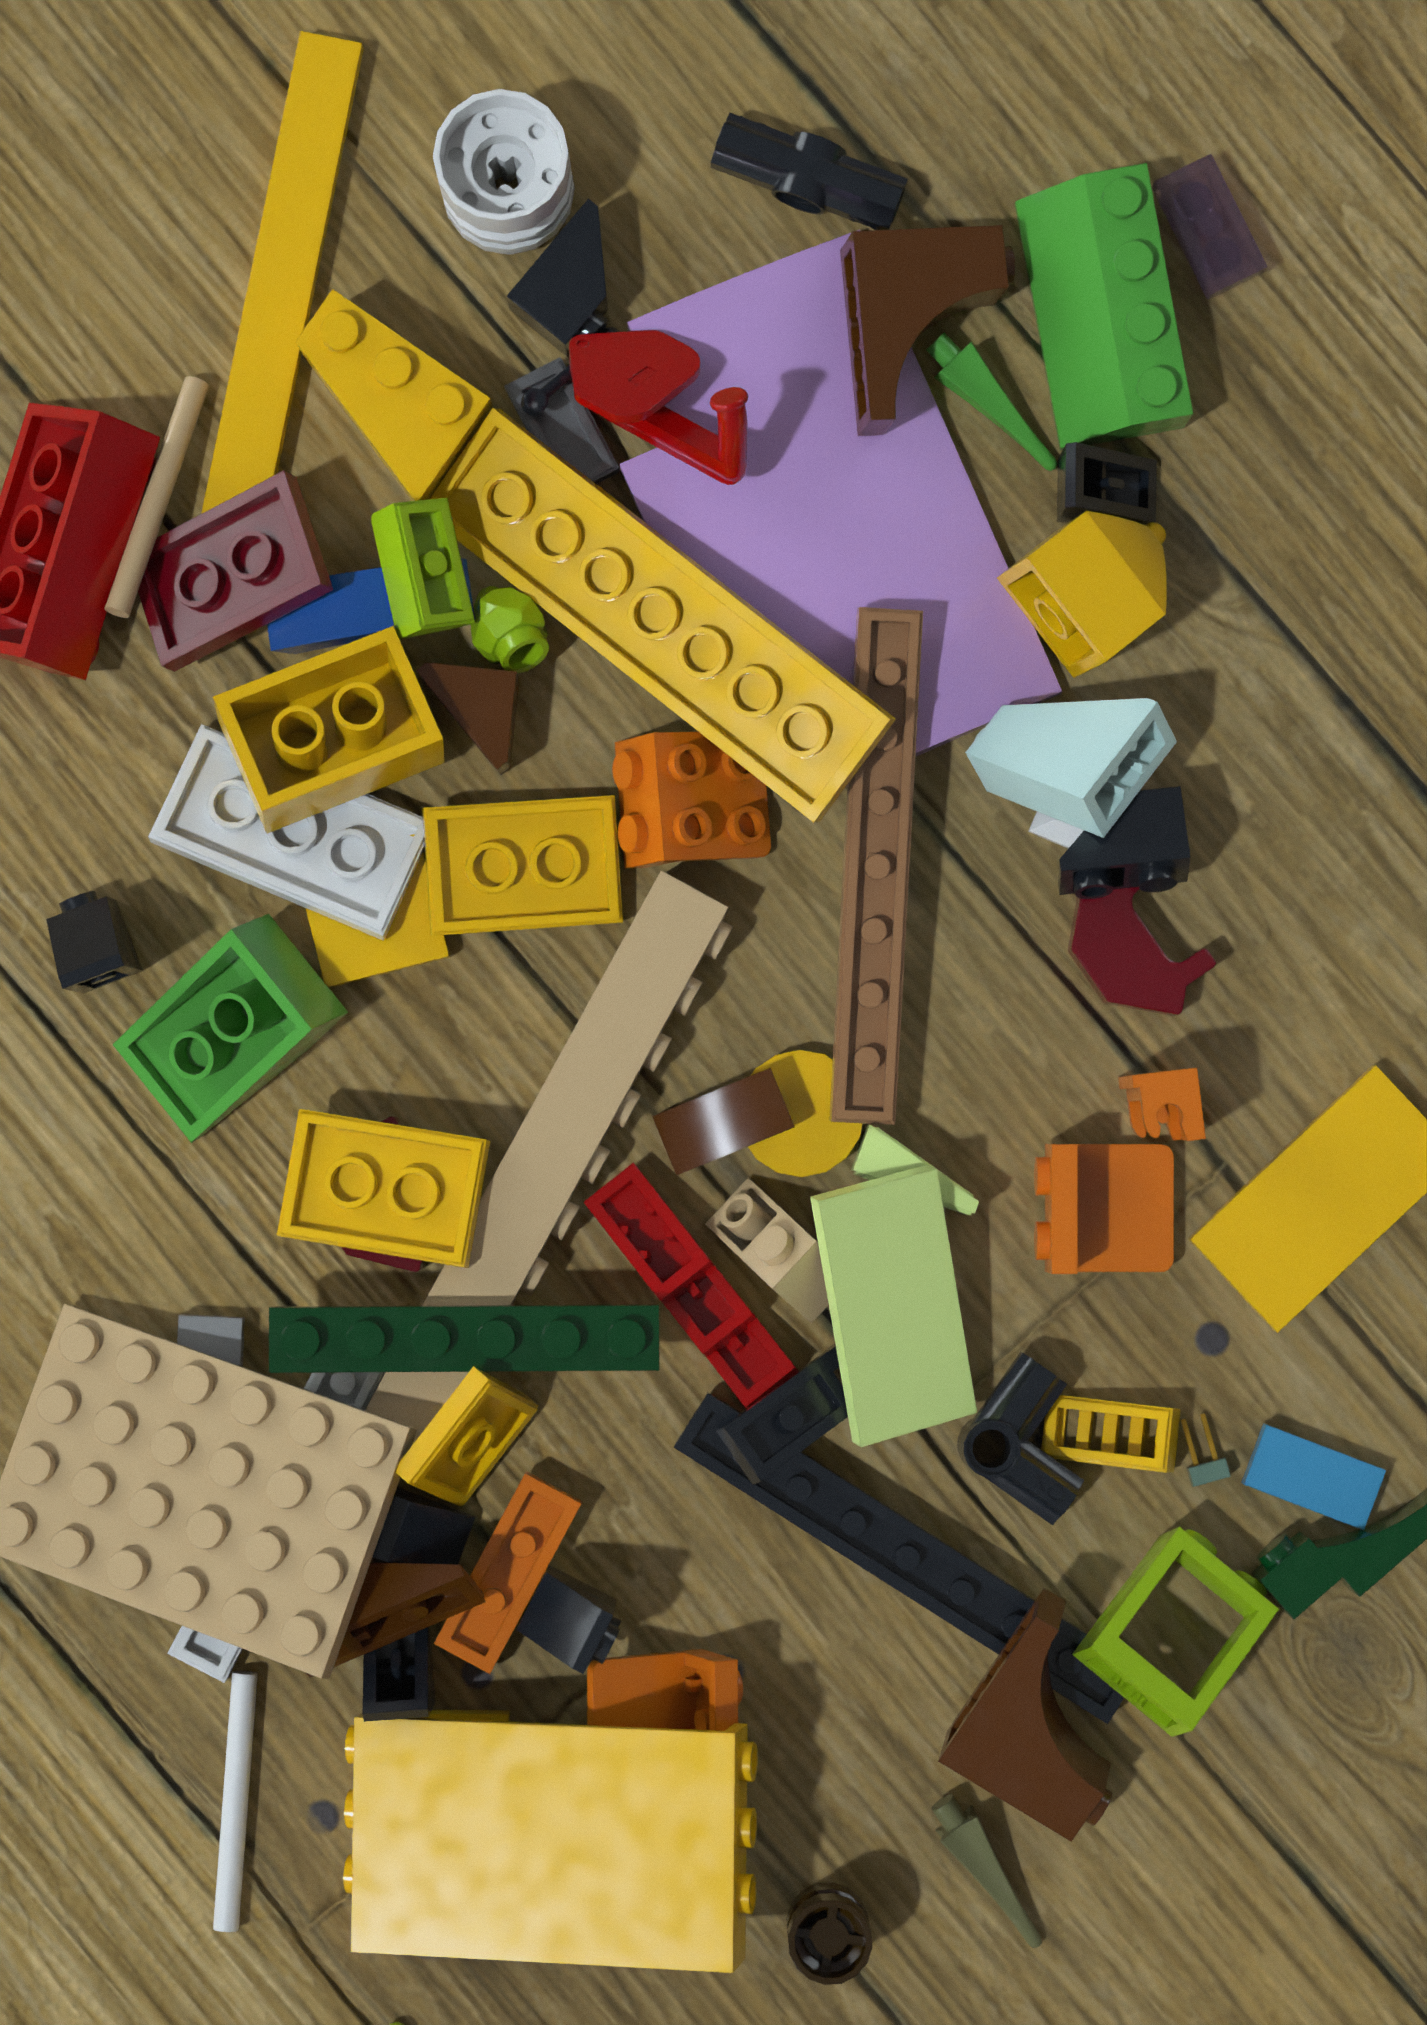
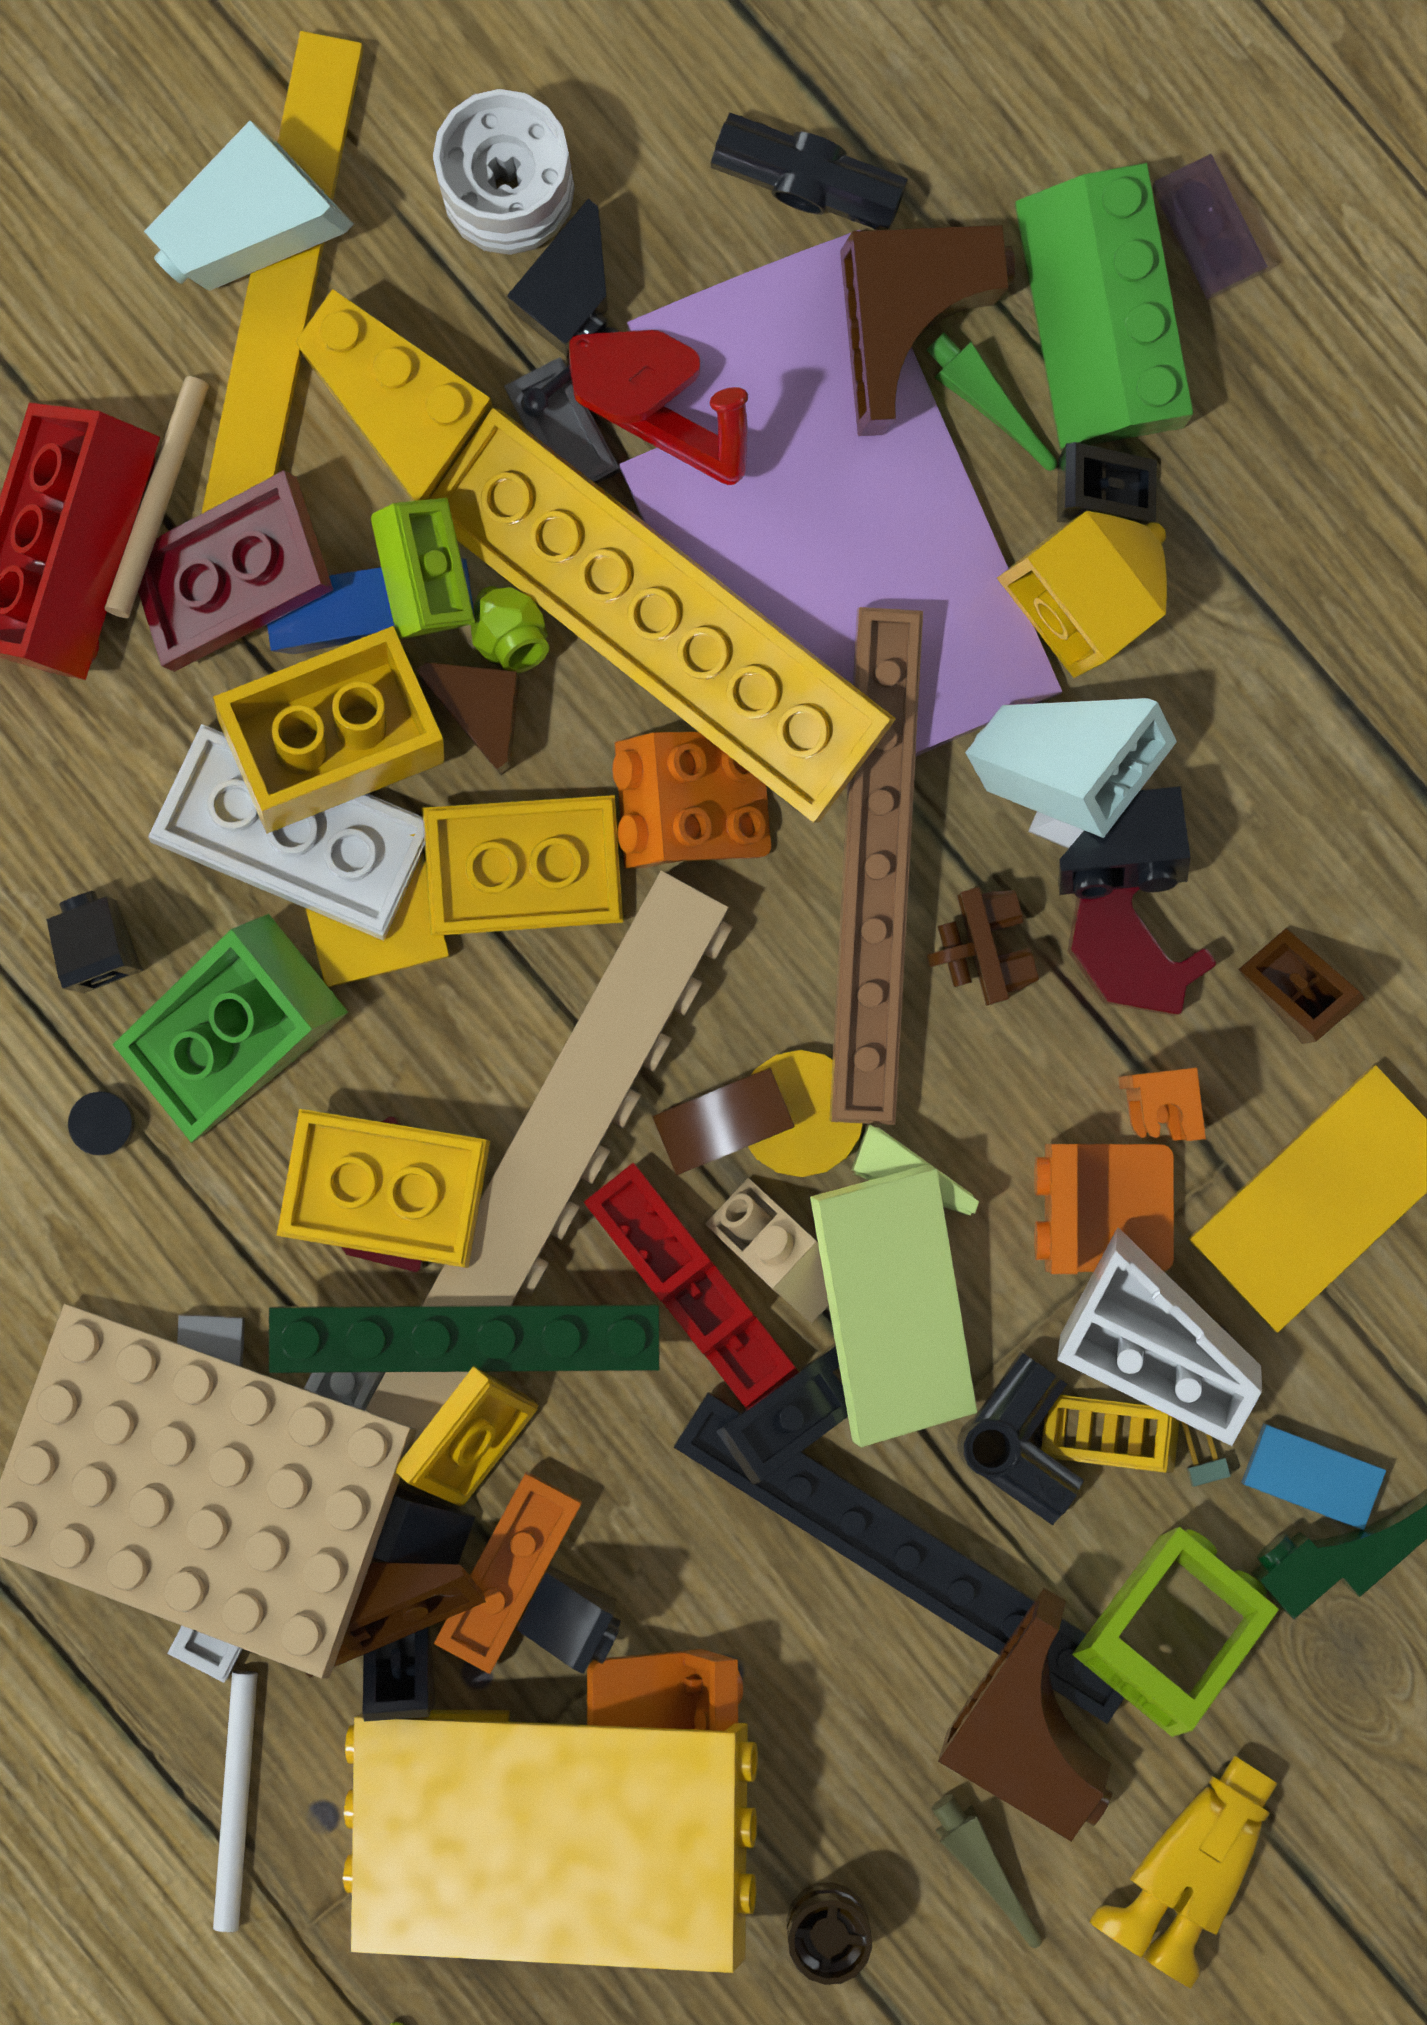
(101, 1123): none -> black tile
(243, 214): none -> light aqua slope
(996, 973): none -> reddish brown hips
(1159, 1345): none -> white wedge
(1194, 1871): none -> yellow piece
(1300, 987): none -> reddish brown slope

